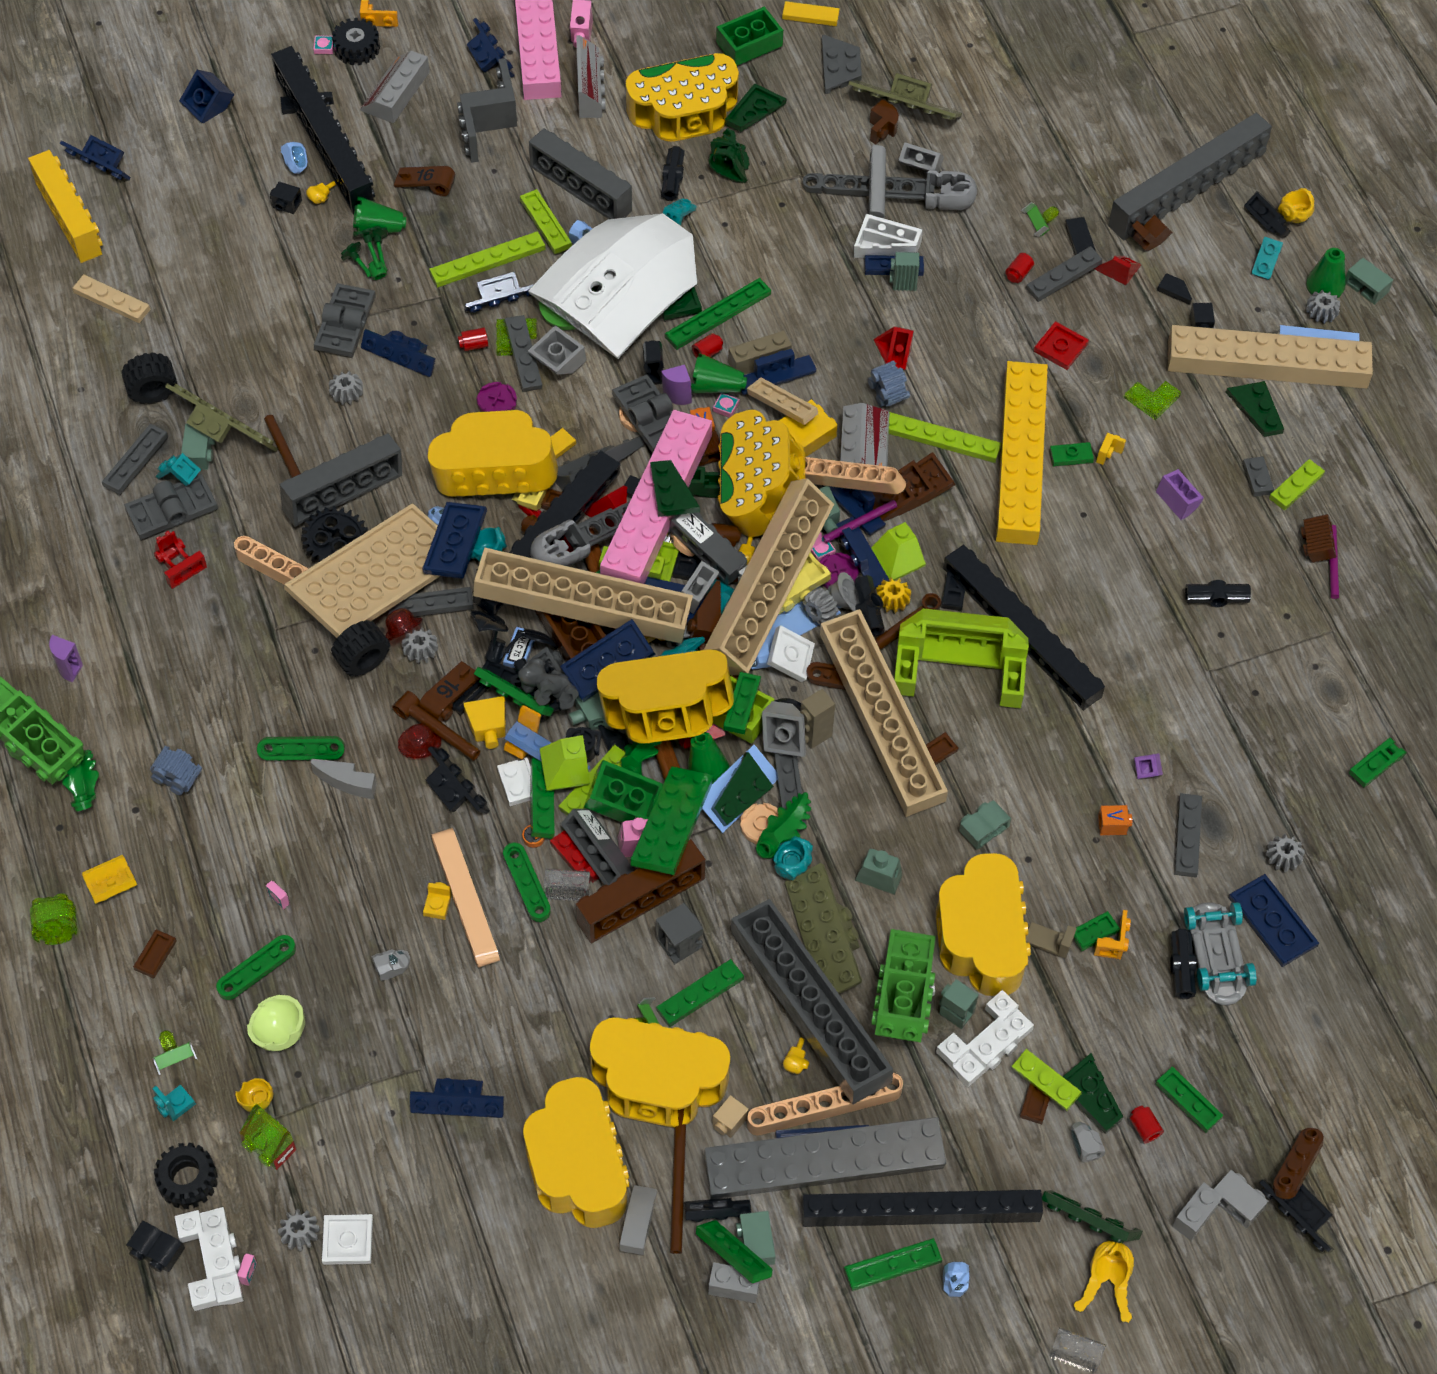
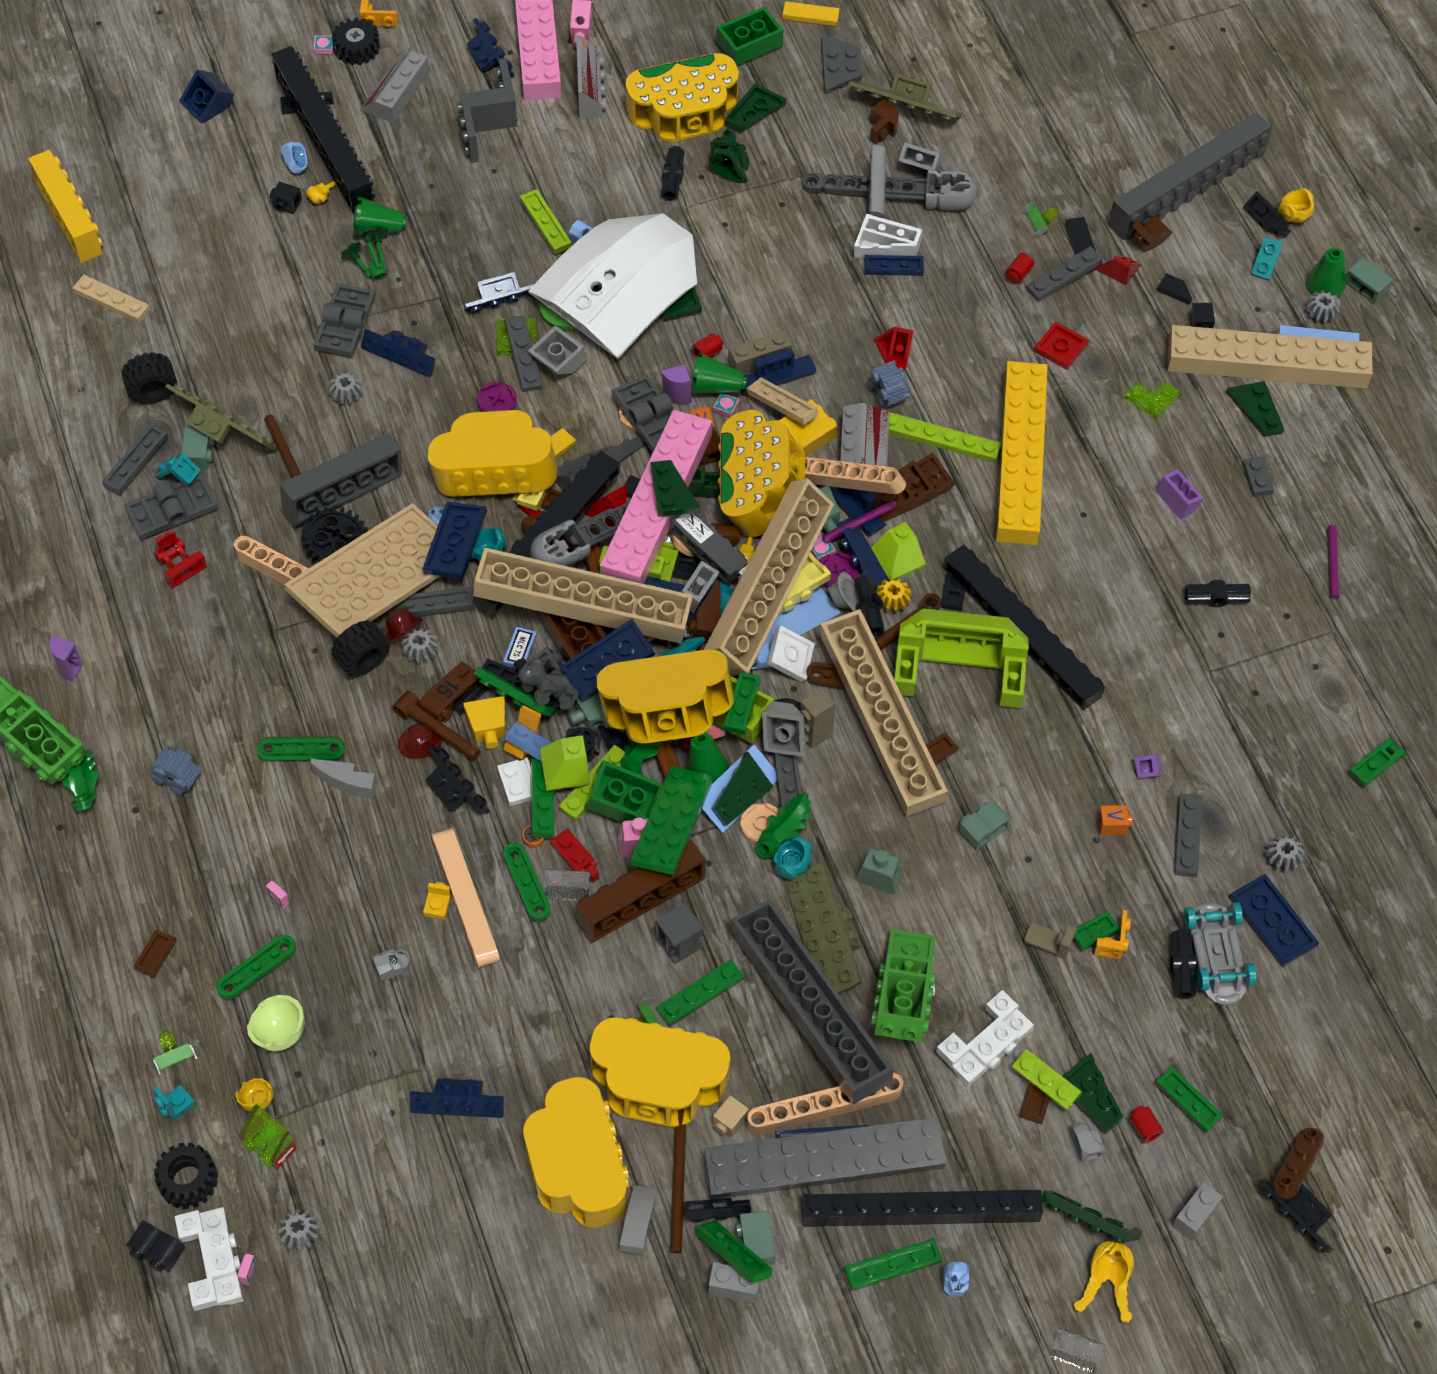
(53, 919): clear neon green brick -> none
(101, 153): dark blue bracket -> none
(109, 879): yellow bracket -> none
(347, 1239): white plate -> none
(436, 177): reddish brown door -> none
(473, 339): red brick -> none
(487, 259): lime plate -> none
(497, 647): black plant -> none
(580, 175): dark grey brick -> none
(596, 845): dark grey brick -> none
(653, 361): black brick -> none
(679, 209): teal bracket -> none
(717, 313): green tile -> none
(794, 1060): yellow piece -> none
(820, 605): light grey gear -> none
(905, 271): sand green brick -> none
(958, 1003): sand green piece -> none
(984, 925): yellow brick -> none
(1071, 454): green plate -> none
(1111, 444): yellow bracket -> none
(1240, 1198): light grey brick -> none
(1296, 484): lime plate -> none
(1319, 538): reddish brown brick -> none

